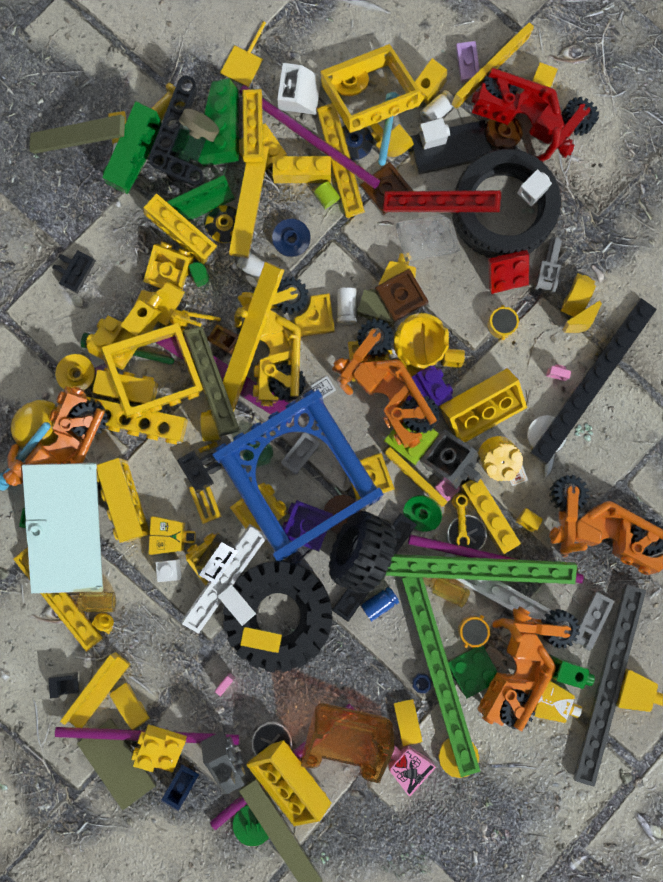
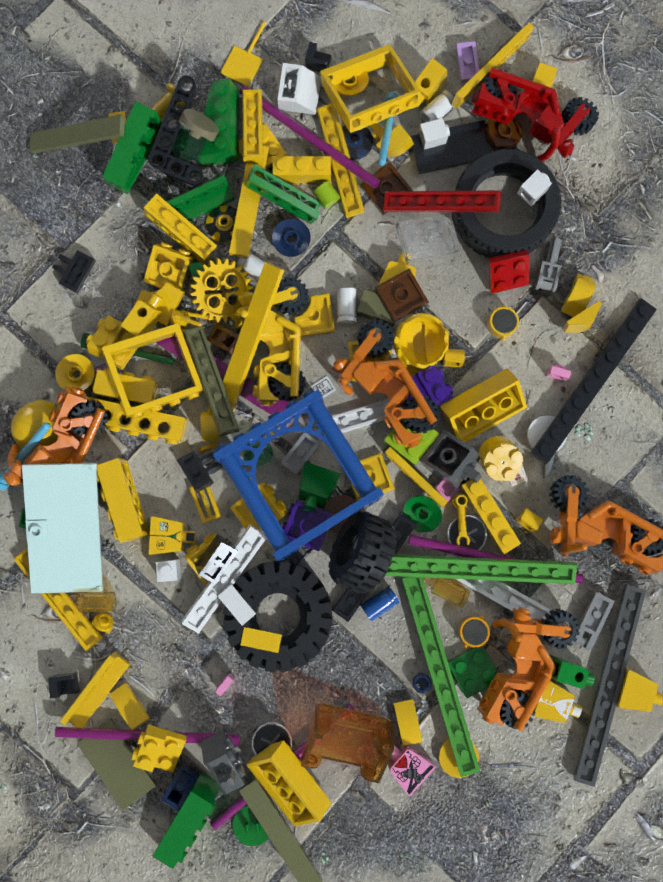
(187, 821): none -> green wedge
(219, 272): none -> yellow gear
(280, 196): none -> green fence
(316, 60): none -> black panel
(317, 486): none -> green torso
(361, 416): none -> white tile

